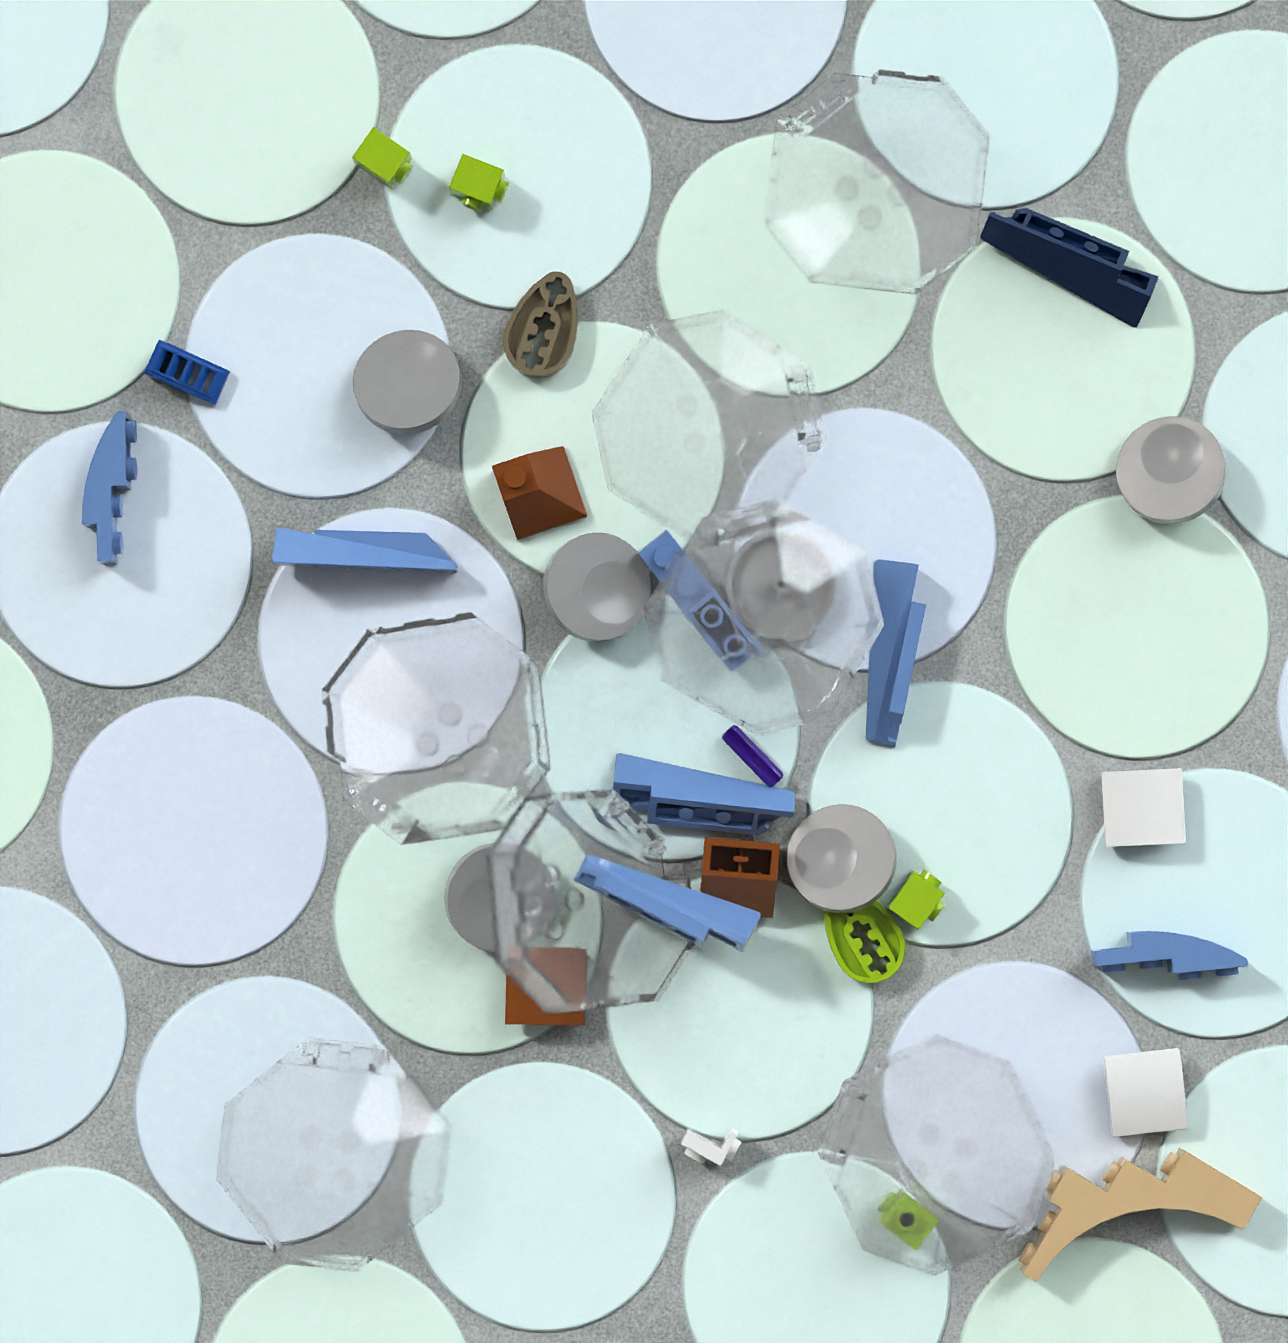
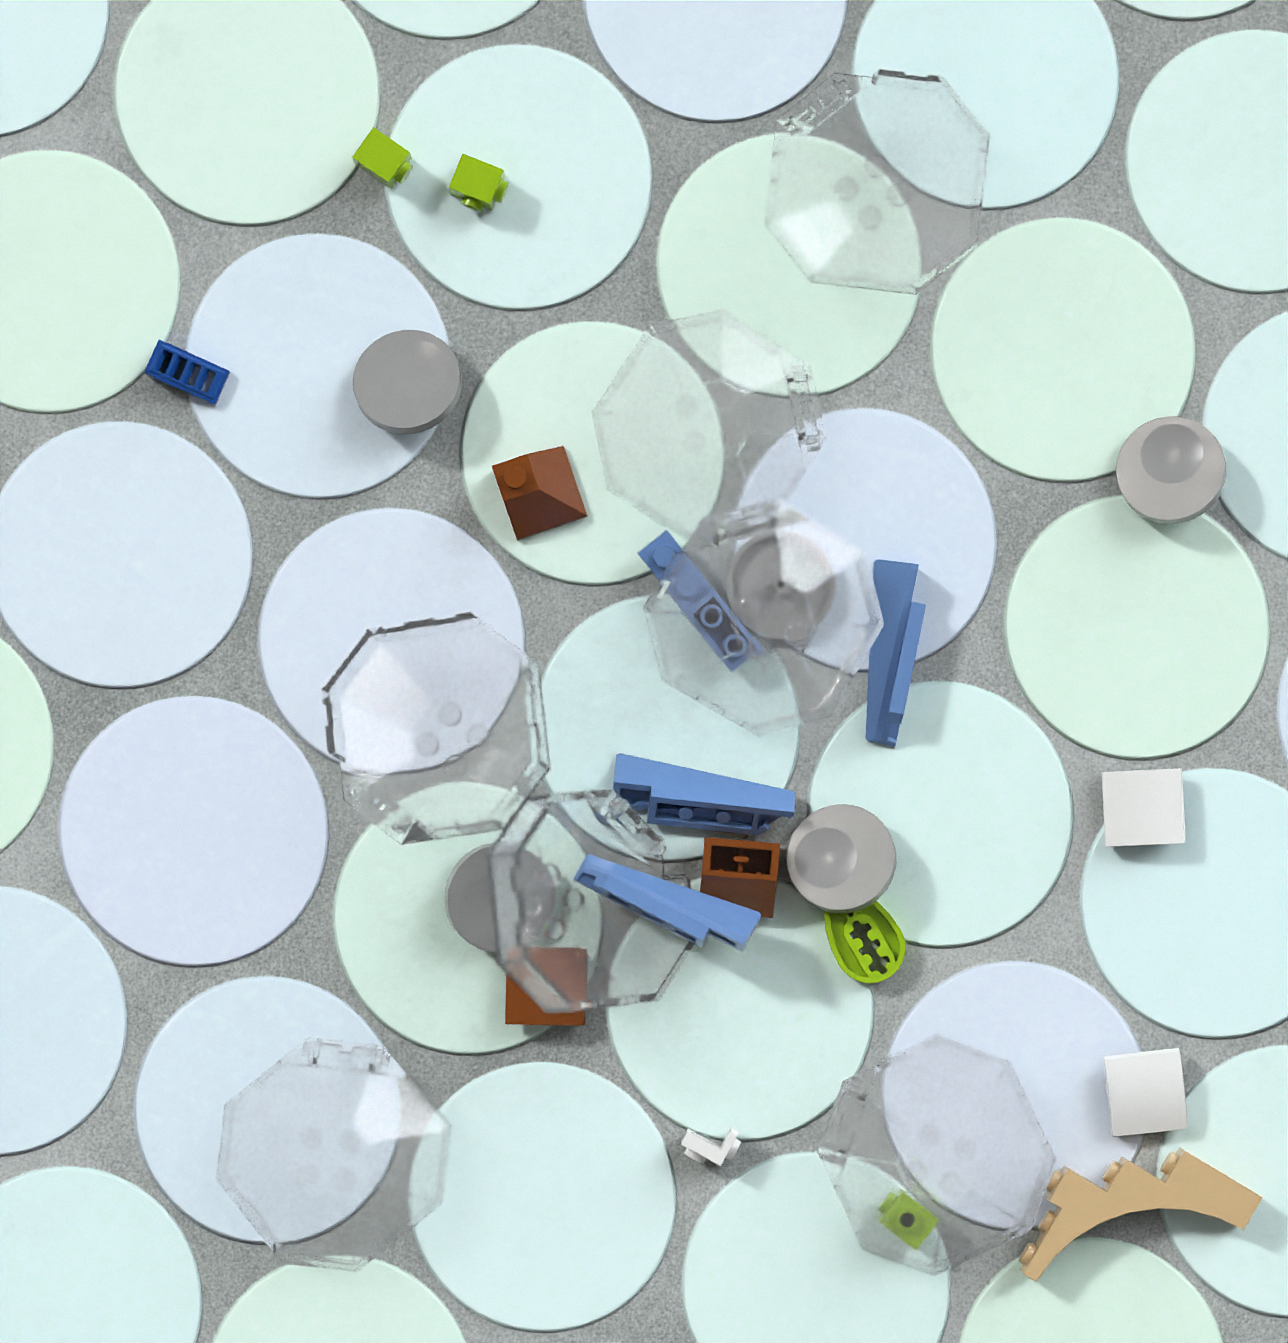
(110, 471): medium blue slope -> none
(360, 550): medium blue wedge -> none
(521, 326): dark tan piece -> none
(596, 587): light grey piece -> none
(752, 756): dark purple axle -> none
(918, 899): lime brick -> none
(1074, 261): dark blue wedge -> none
(1184, 955): medium blue slope -> none

